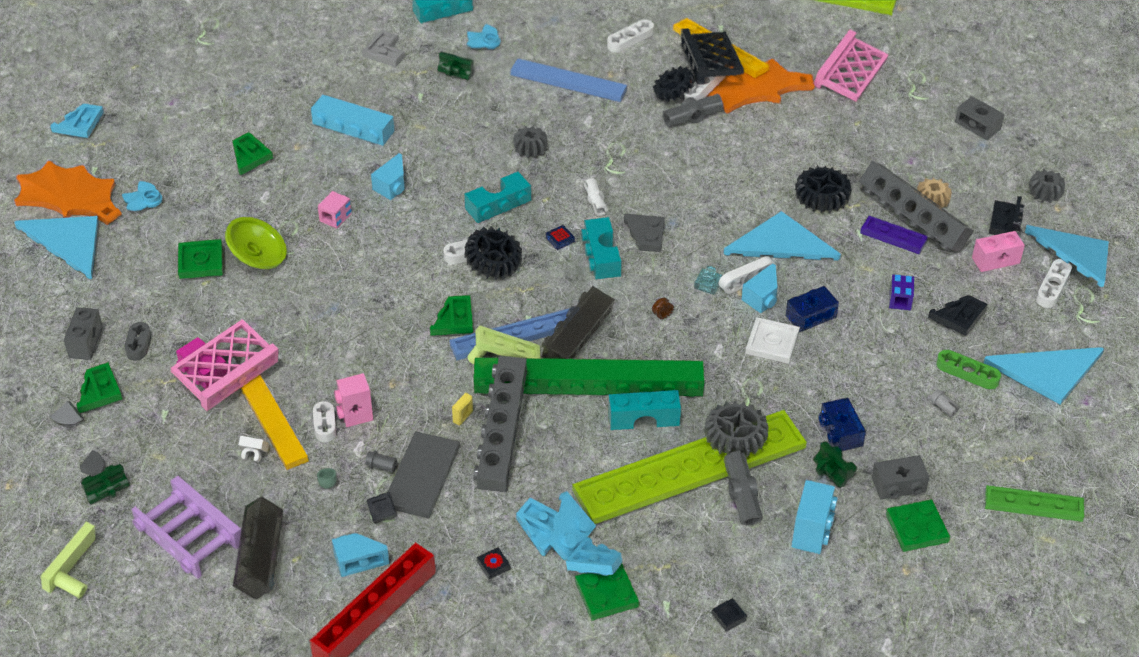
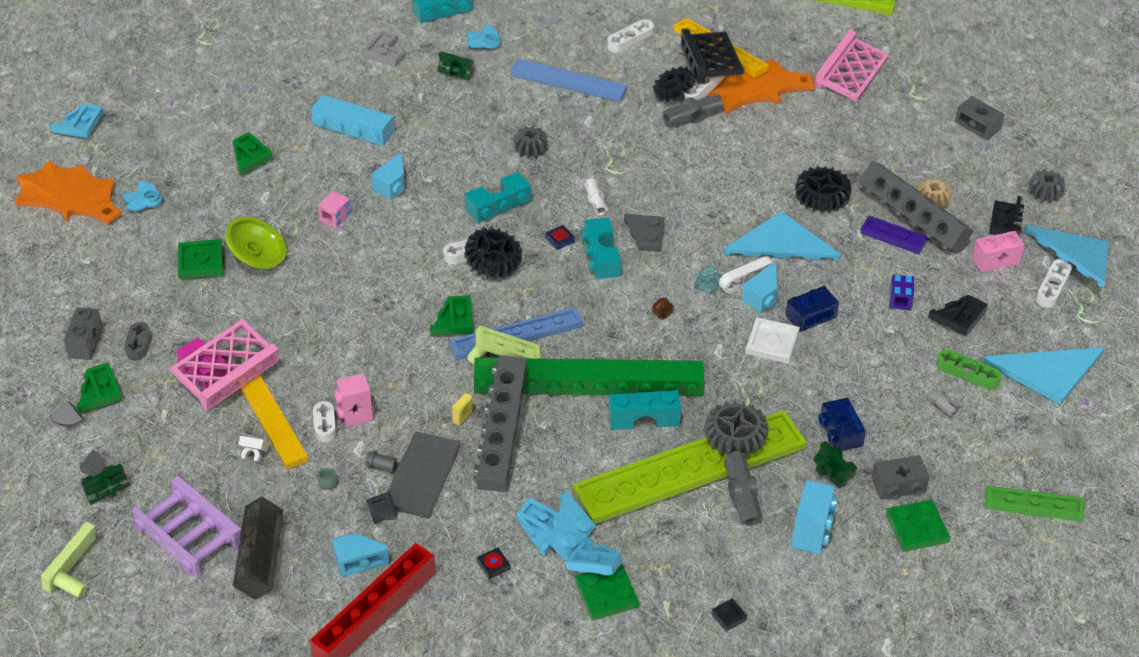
(66, 238): medium azure tile -> none
(579, 325): clear smoke brick -> none

